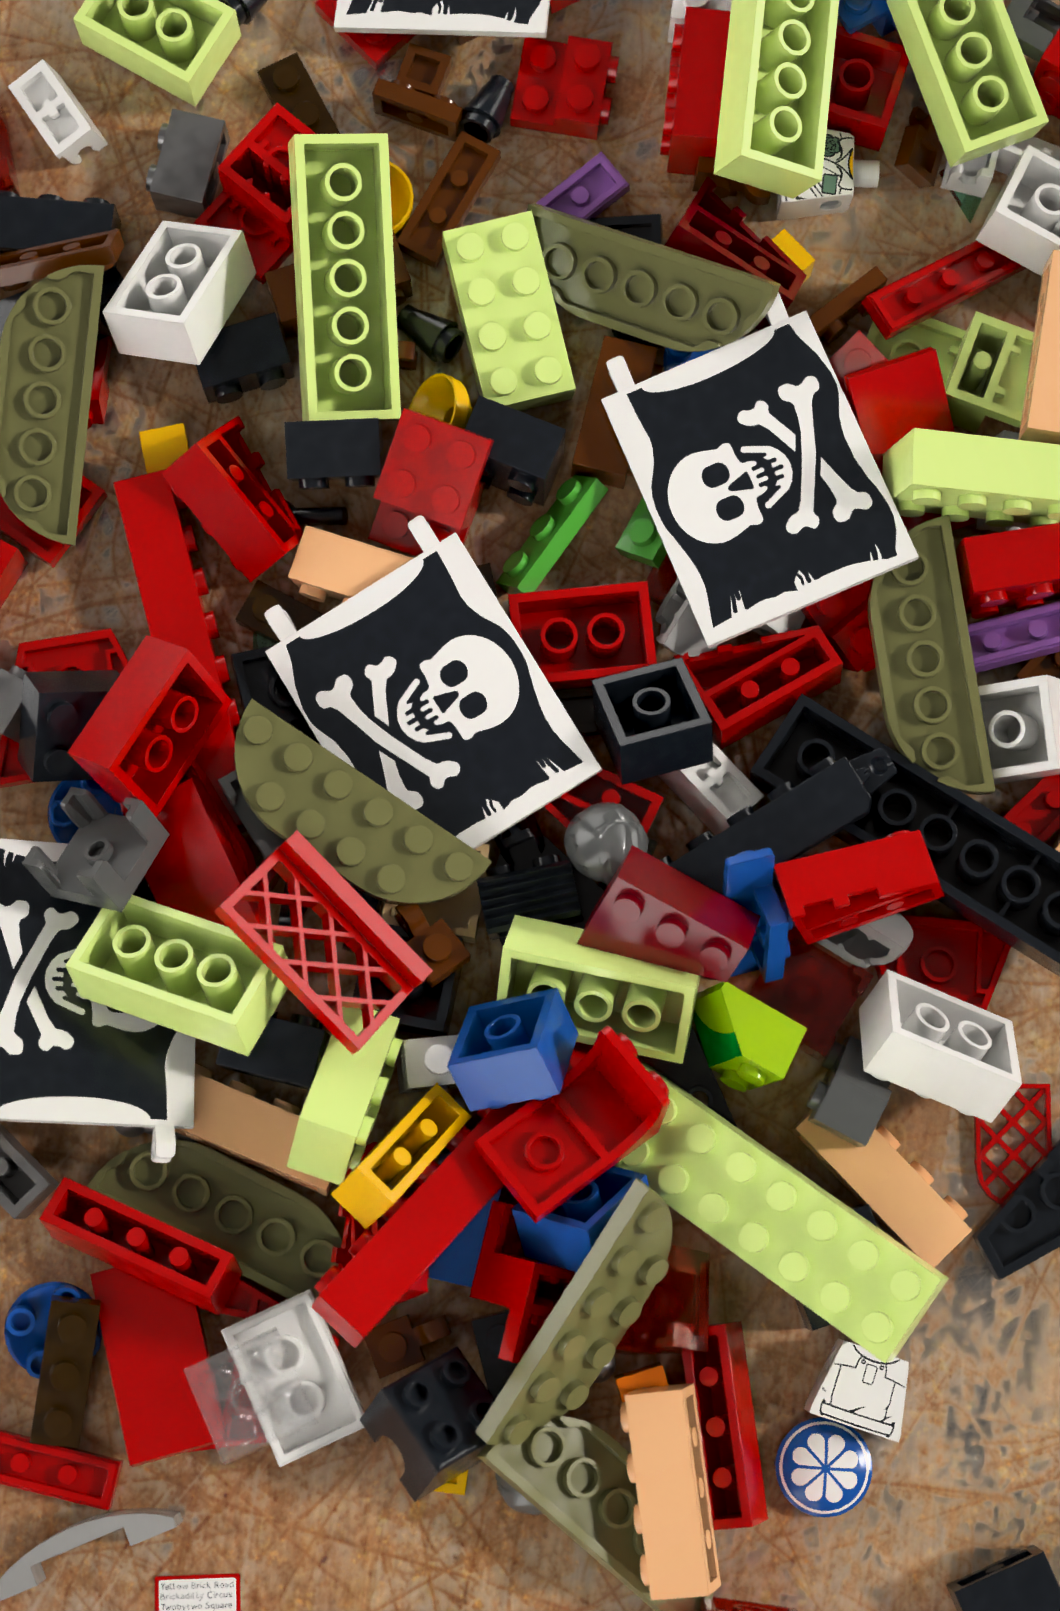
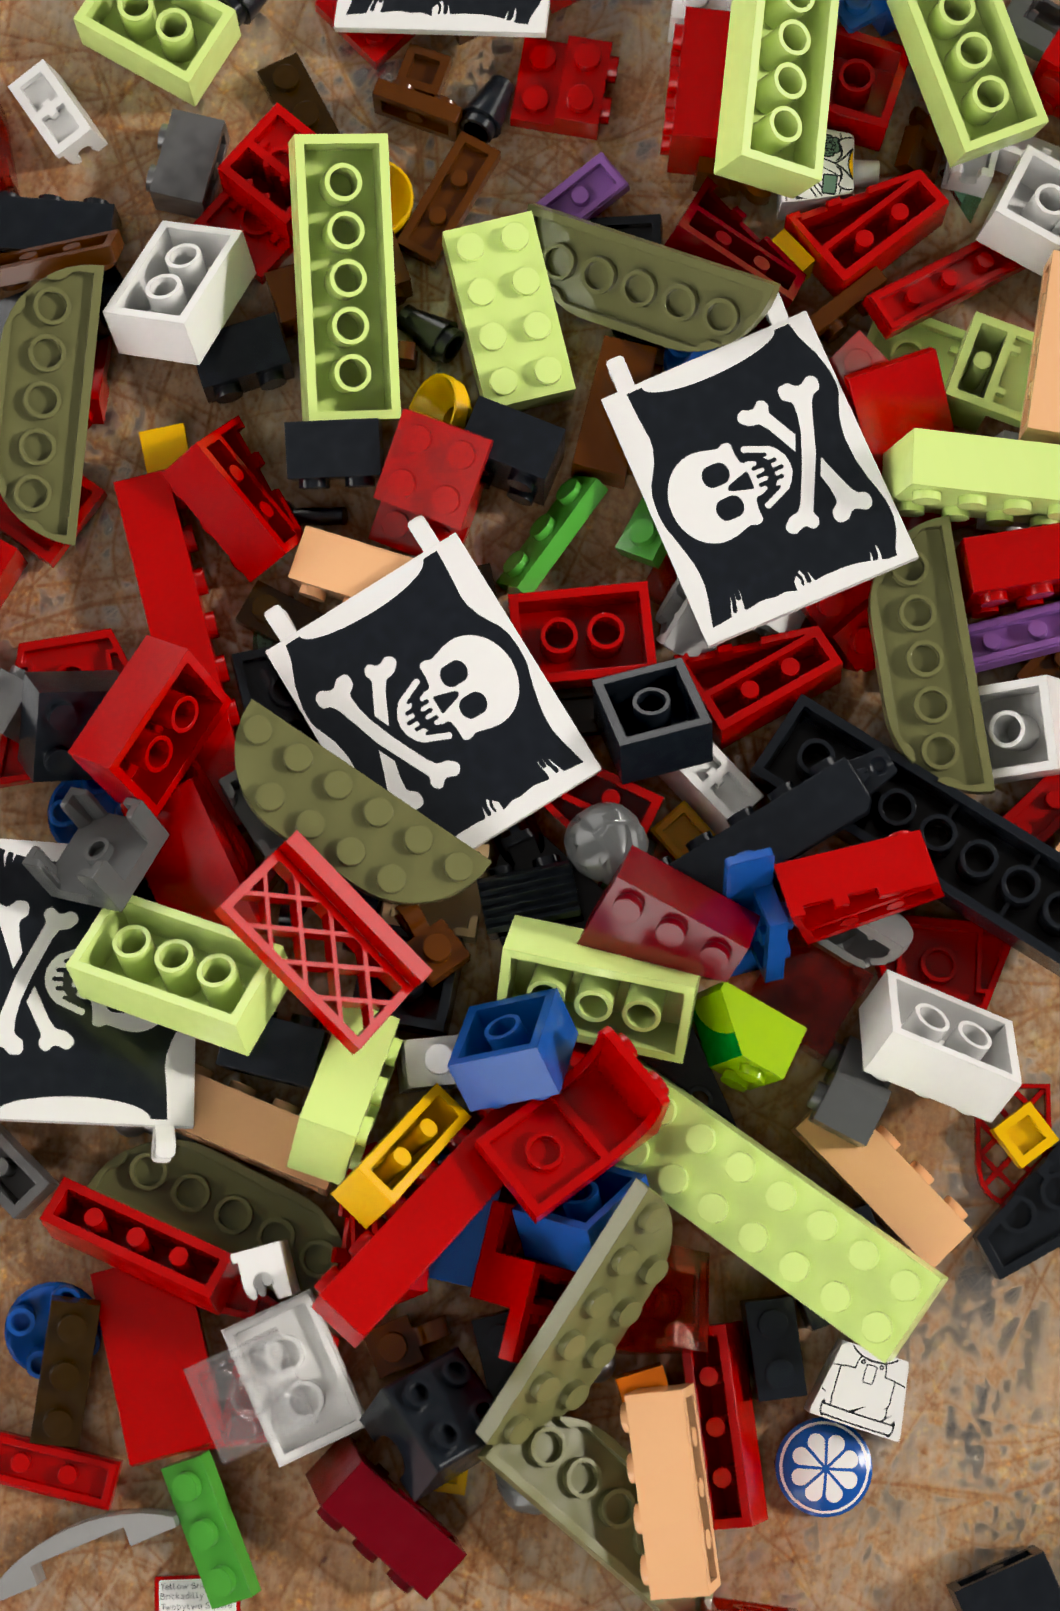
(211, 1530): none -> bright green plate
(266, 1266): none -> white hinge
(383, 1519): none -> dark red wedge
(678, 829): none -> yellow tile
(773, 1348): none -> black brick
(868, 228): none -> red wedge
(1024, 1135): none -> yellow tile

